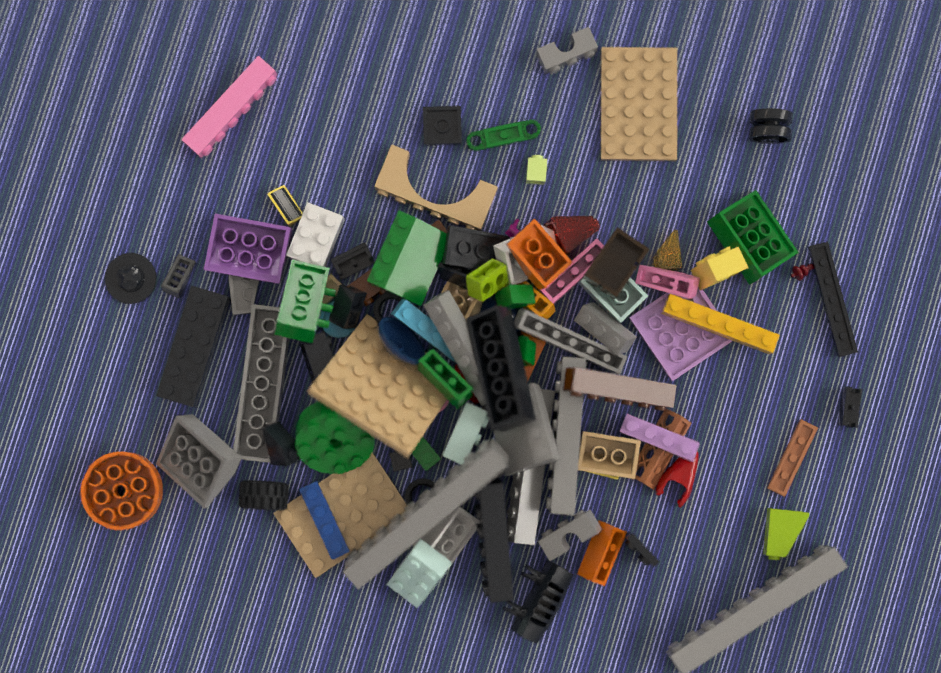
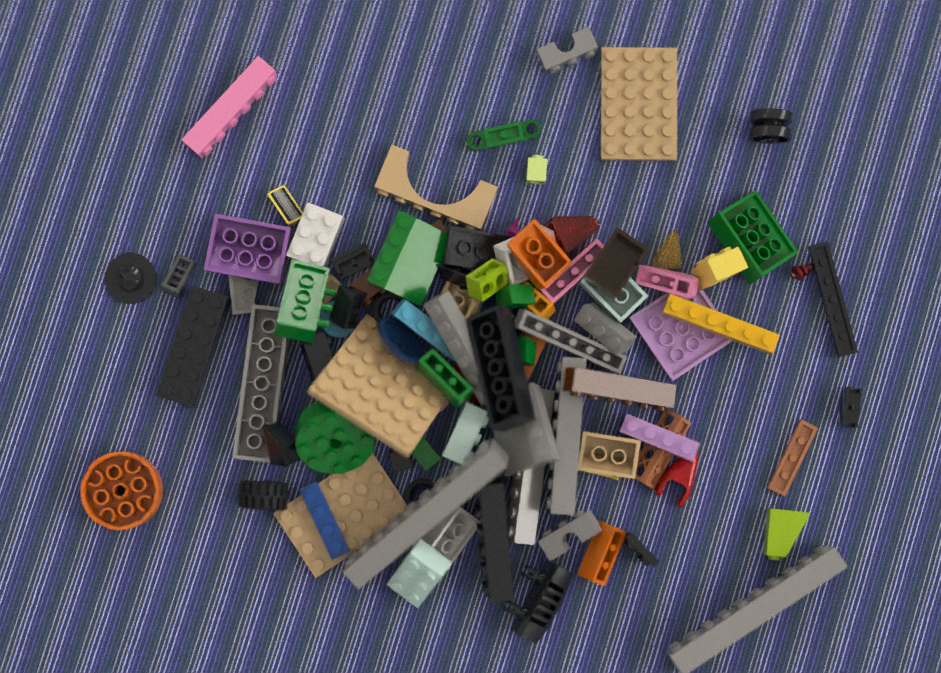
(197, 459): light grey slope -> none
(442, 125): black plate -> none

